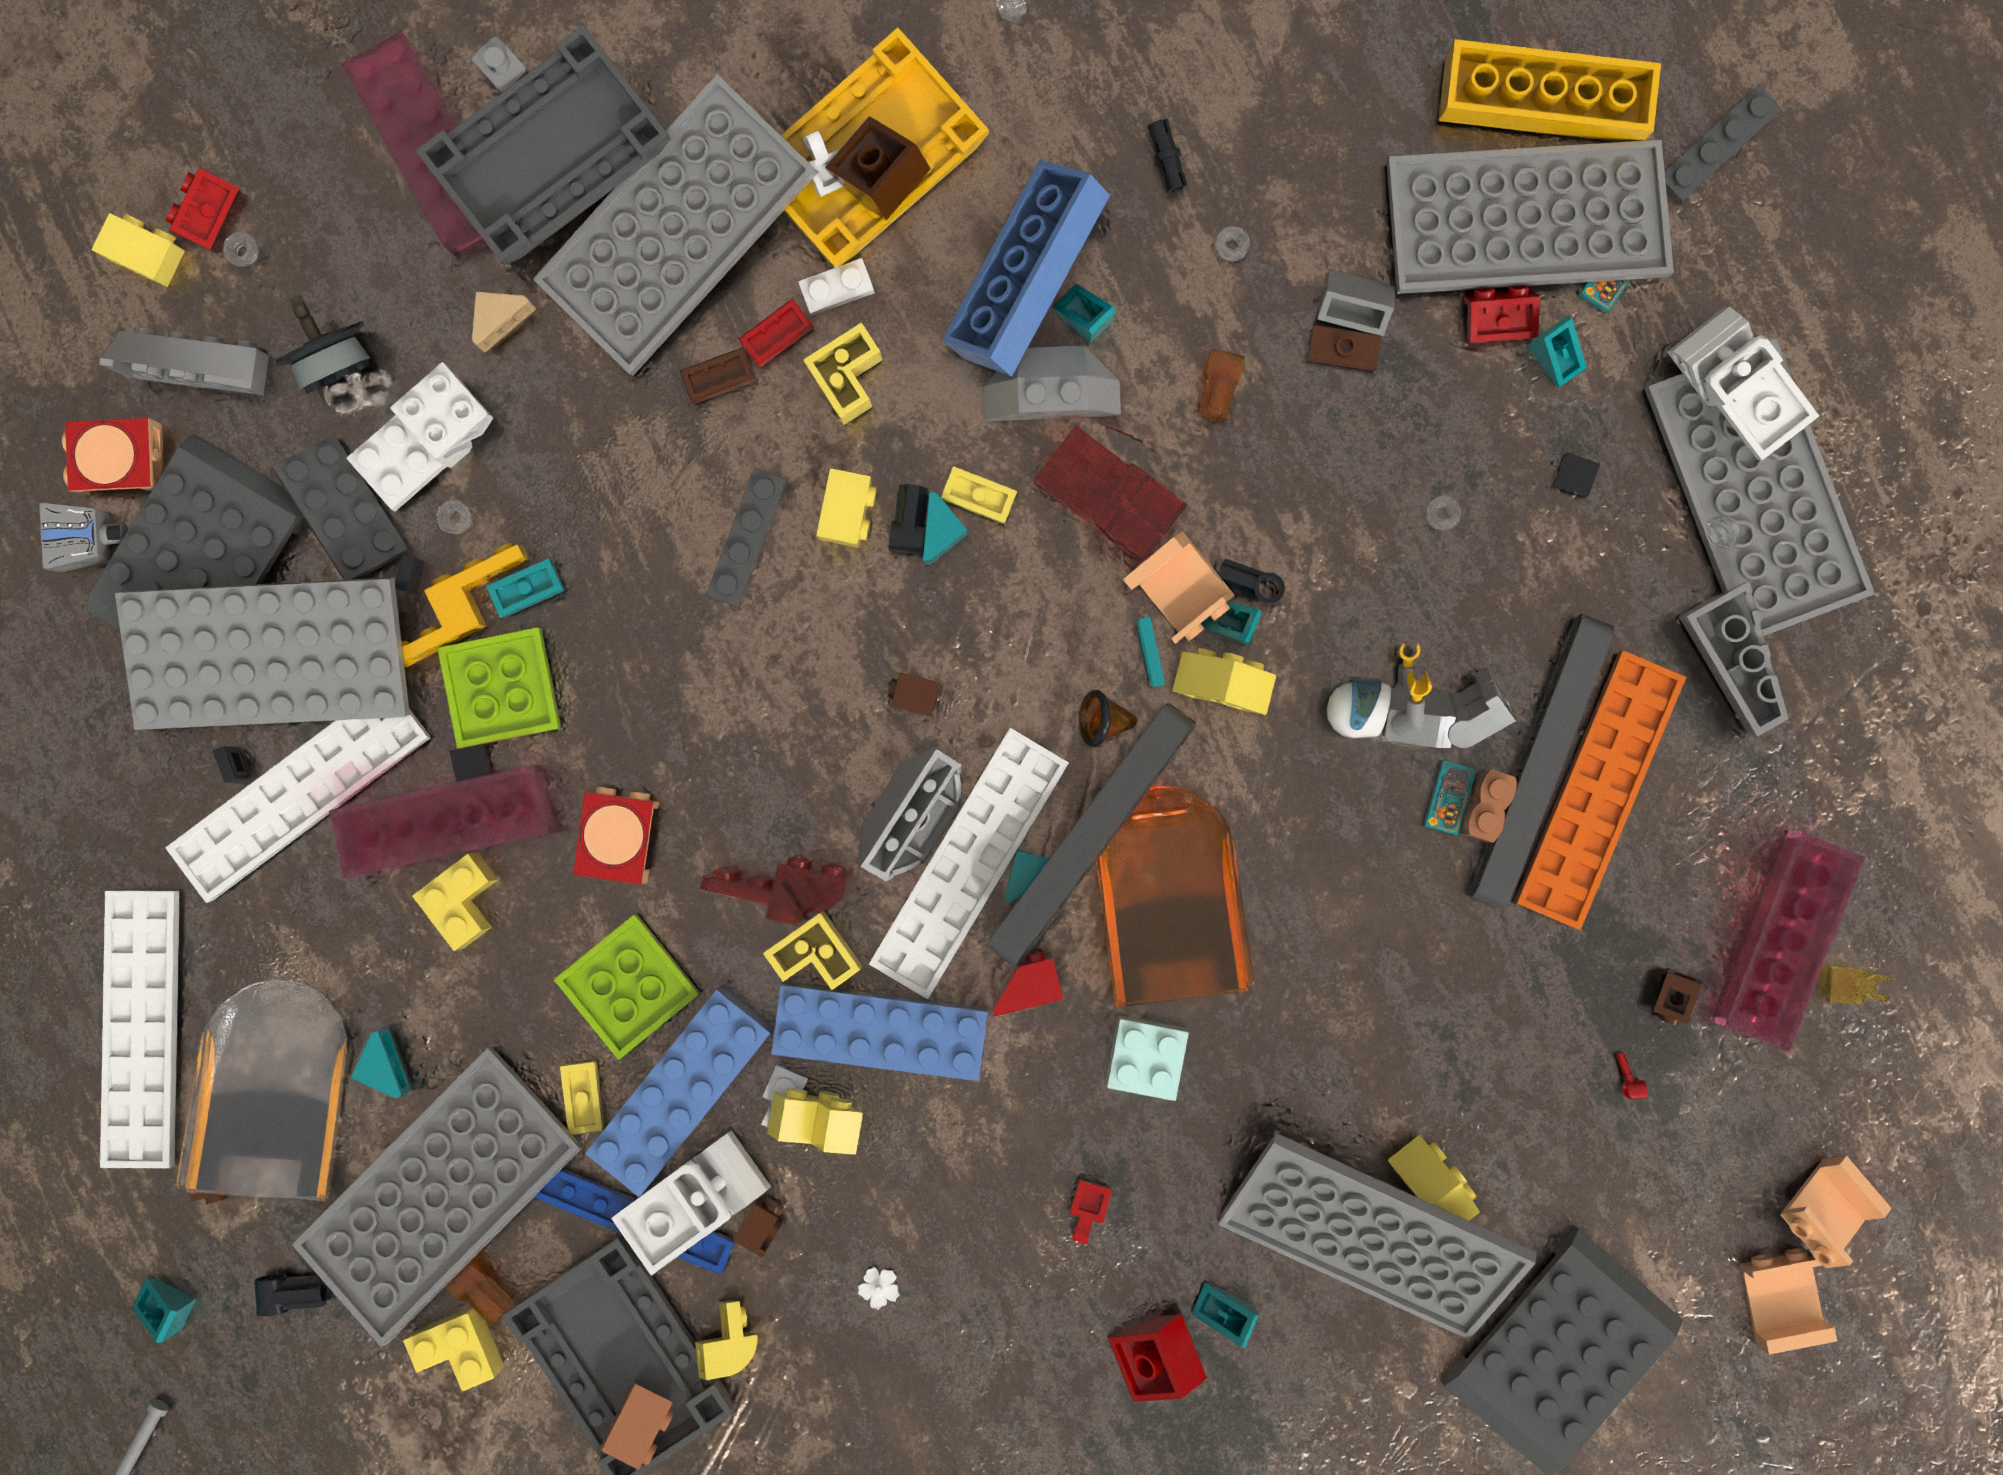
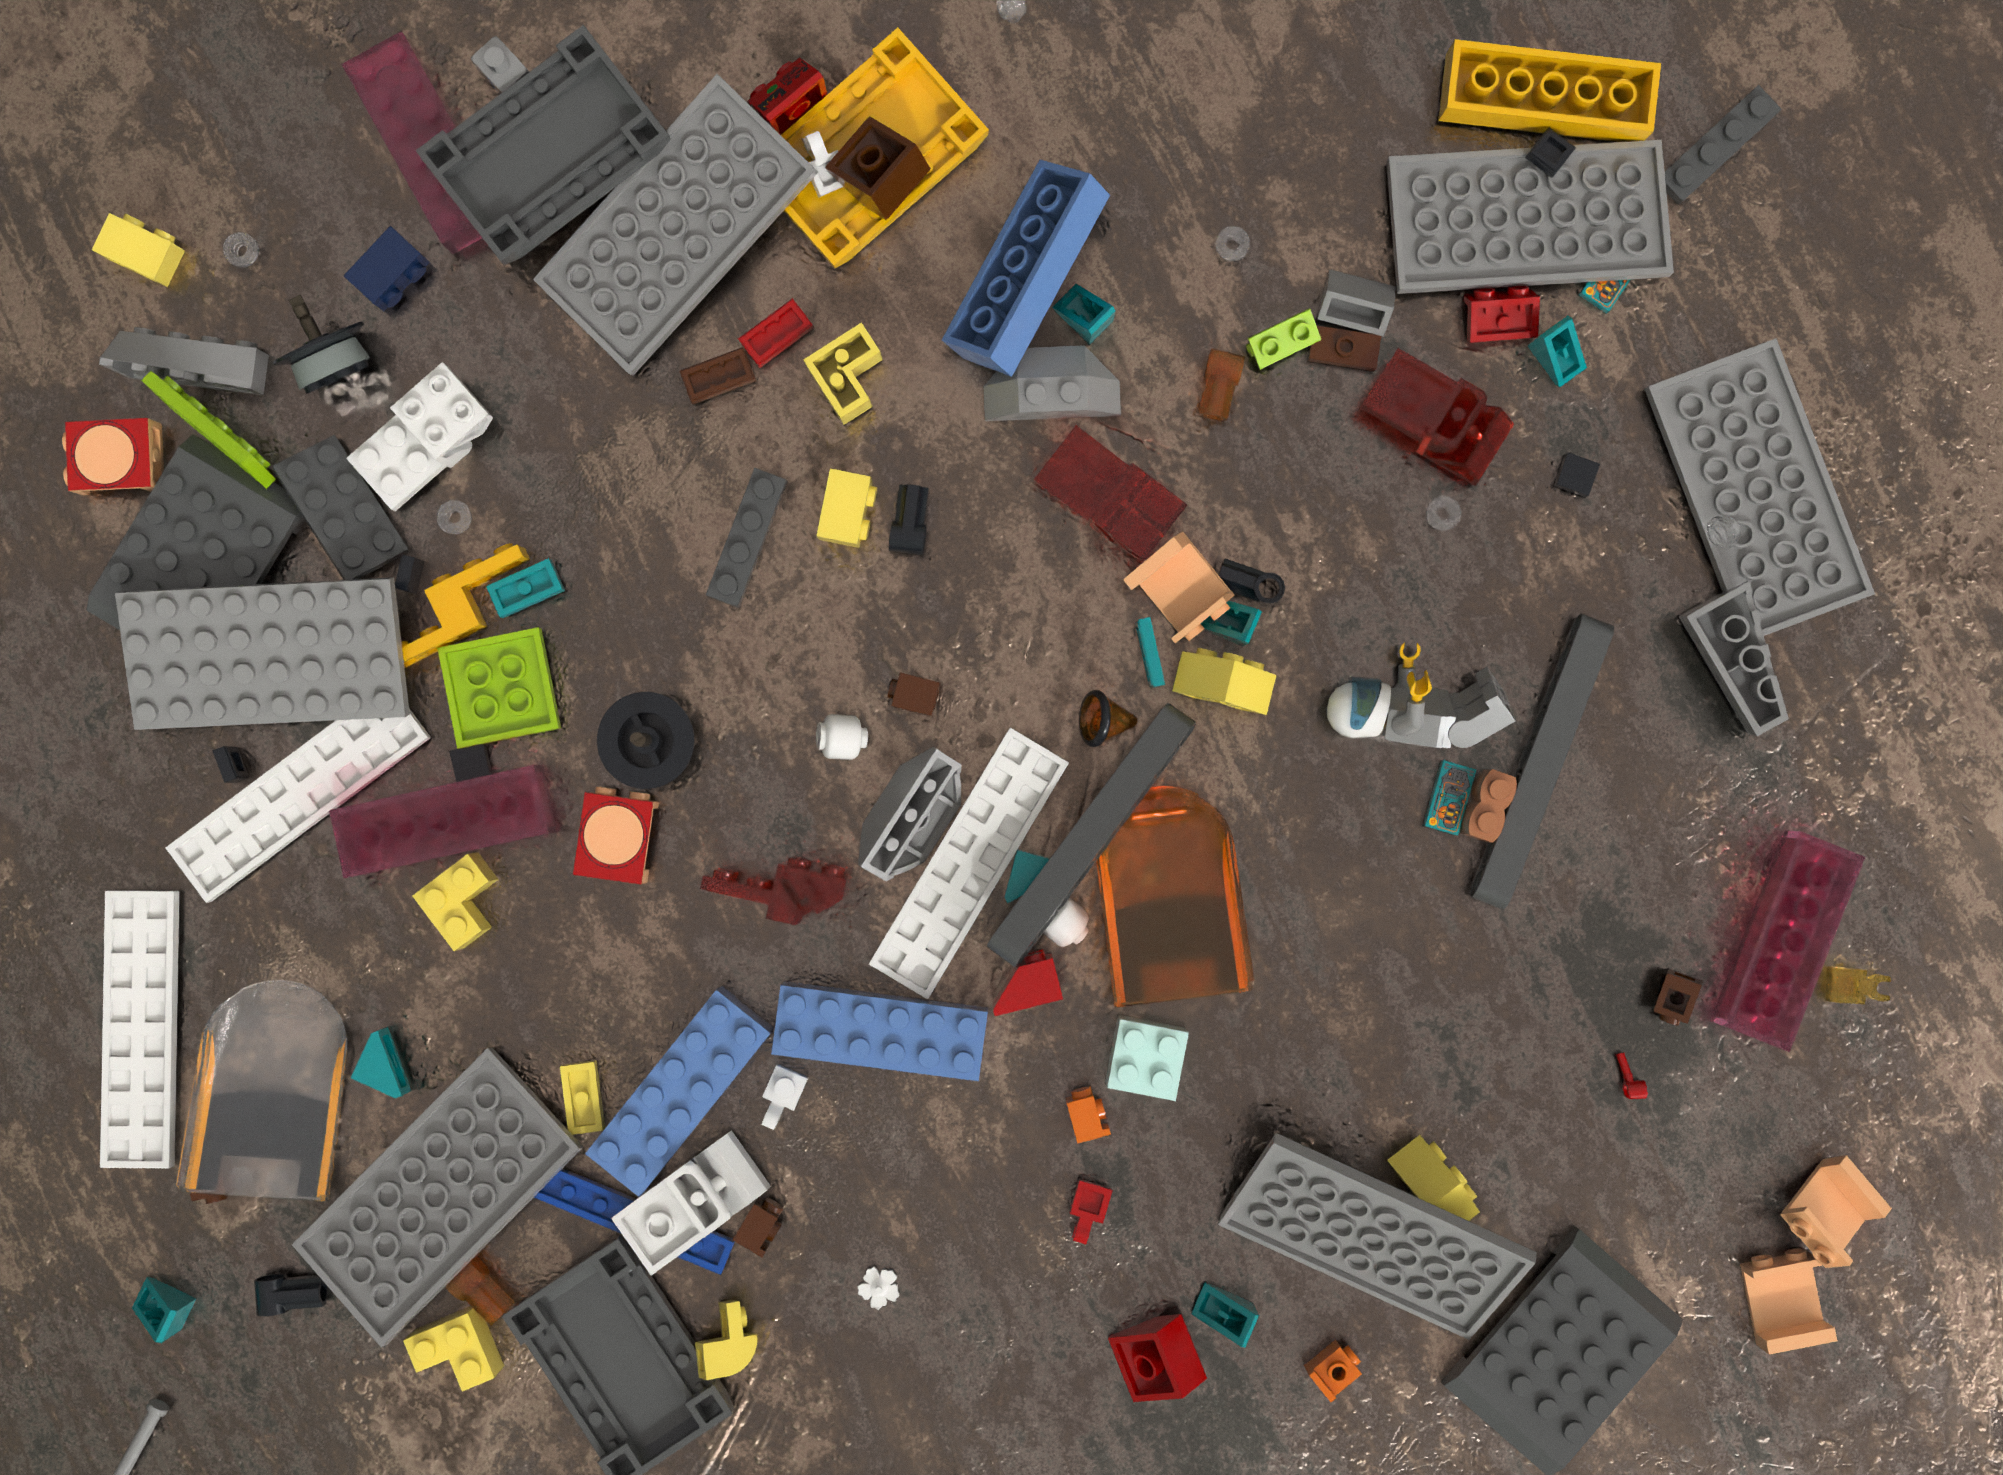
(76, 536): light grey torso -> none
(202, 208): red bracket -> none
(210, 427): none -> lime plate
(387, 269): none -> dark blue brick
(497, 316): tan slope -> none
(627, 986): lime plate -> none
(636, 1427): nougat brick -> none
(645, 740): none -> black piece
(788, 95): none -> red slope
(815, 1120): light yellow brick -> none
(817, 943): light yellow brick -> none
(836, 287): white plate -> none
(841, 736): none -> white head
(942, 529): teal slope -> none
(978, 495): light yellow plate -> none
(1068, 925): none -> white head
(1086, 1115): none -> orange brick
(1167, 155): black pin -> none
(1283, 339): none -> lime hinge
(1322, 1365): none -> orange brick
(1440, 414): none -> clear red piece
(1550, 152): none -> black tile
(1600, 789): orange plate -> none
(1743, 381): white piece -> none

